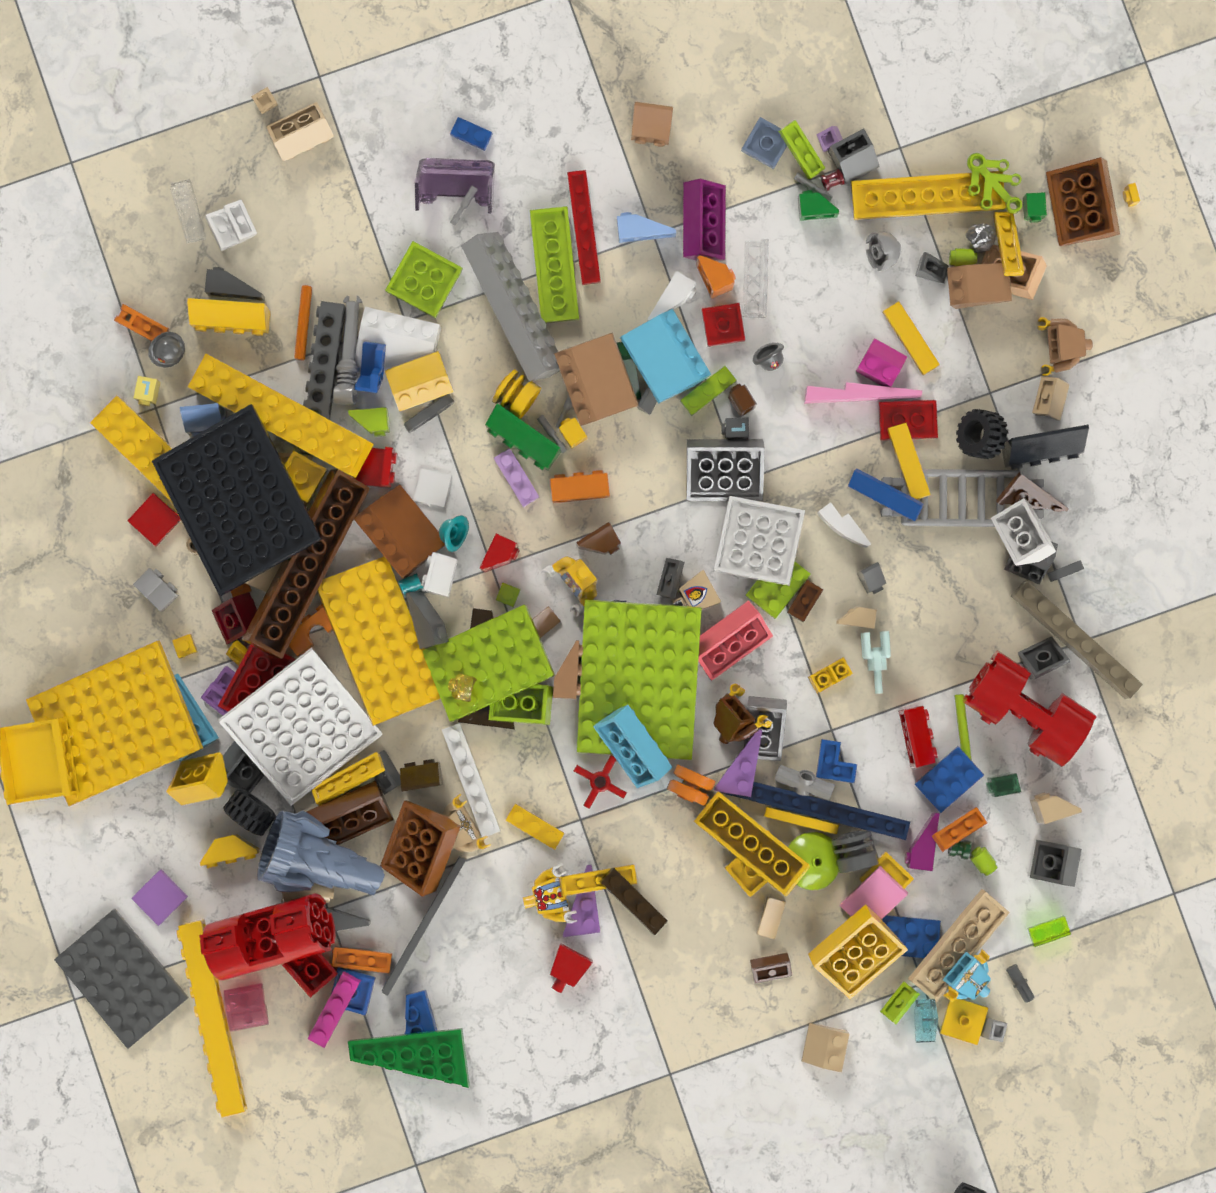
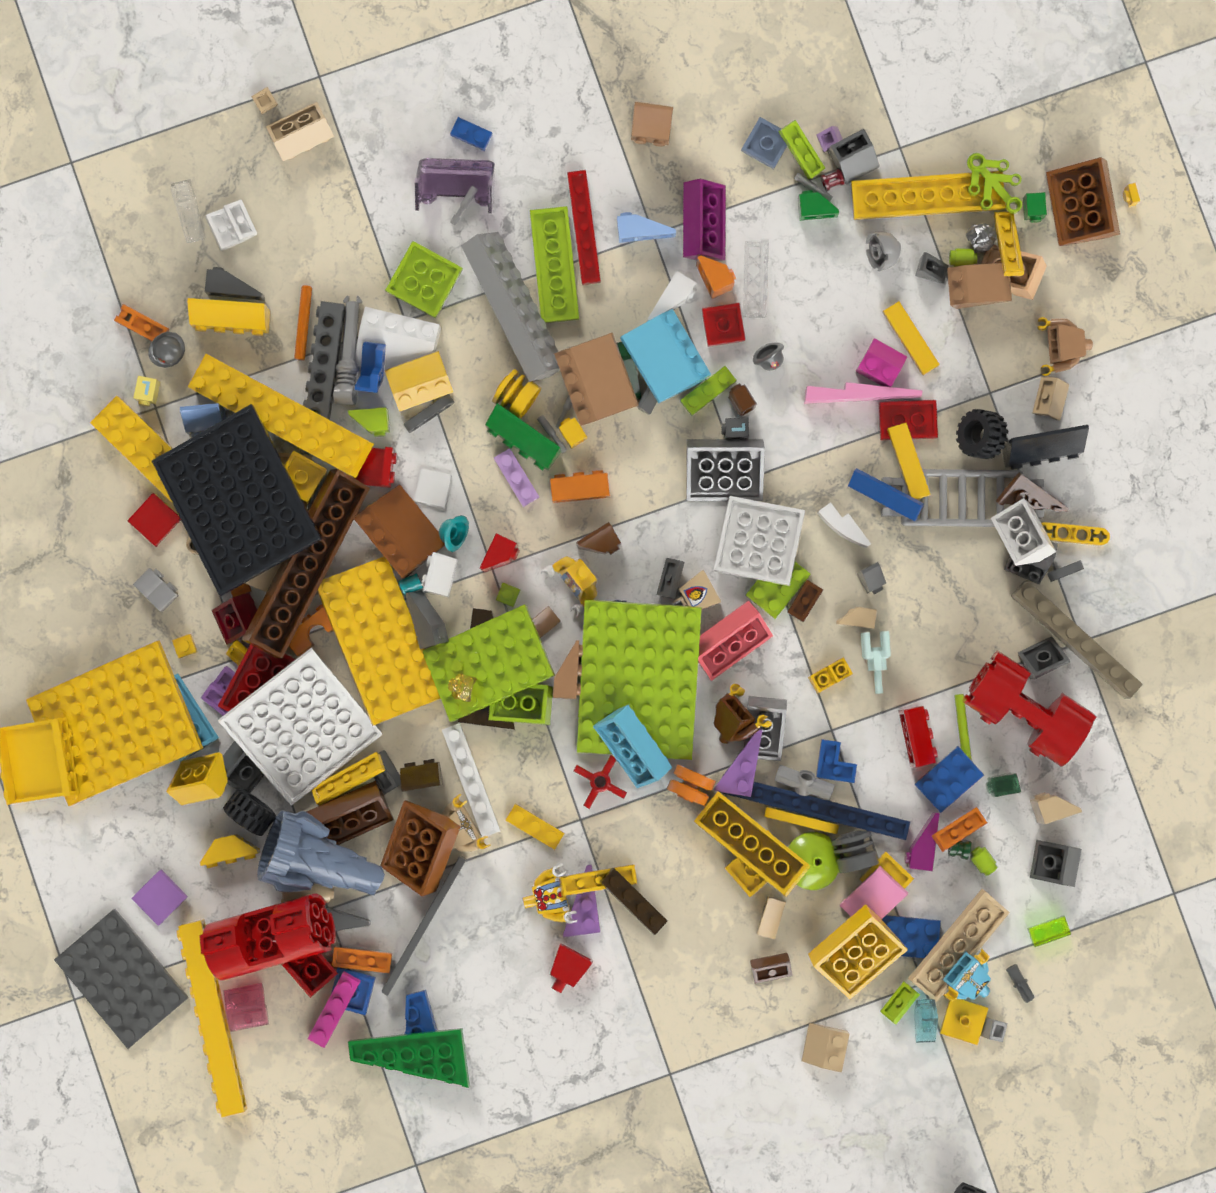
(1072, 531): none -> yellow beam

